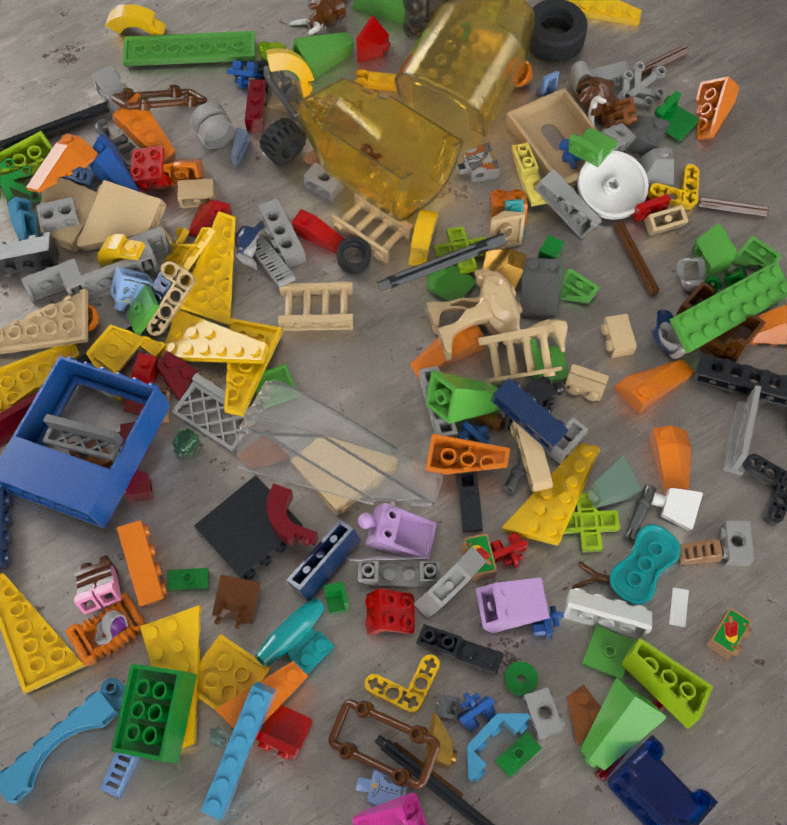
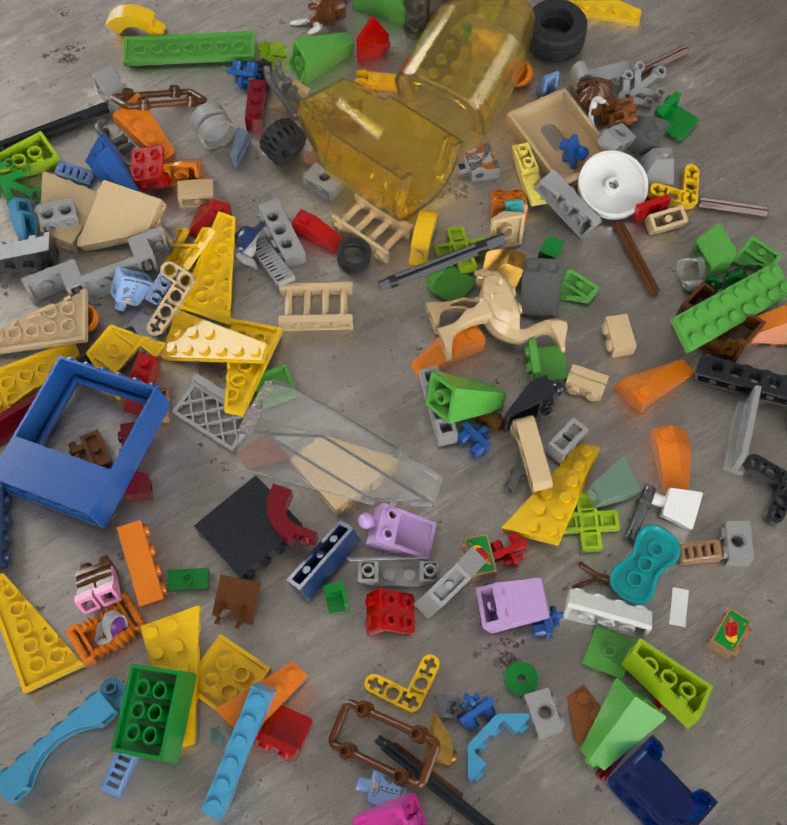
(63, 158): orange wedge -> none
(84, 430): dark grey fence -> none
(117, 248): yellow arch -> none
(142, 310): bright green plate -> none
(176, 373): dark red wing -> none
(186, 442): clear green head -> none
(288, 60): yellow arch -> none
(297, 639): teal plate -> none
(367, 149): reddish brown arm -> none
(458, 455): orange wedge -> none
(459, 650): black slope -> none
(469, 502): black slope -> none
(518, 754): green plate -> none
(525, 337): tan fence -> none
(529, 414): dark blue brick -> none
(592, 146): bright green bracket -> none
(665, 335): light grey hair -> none
(714, 103): orange wedge -> none

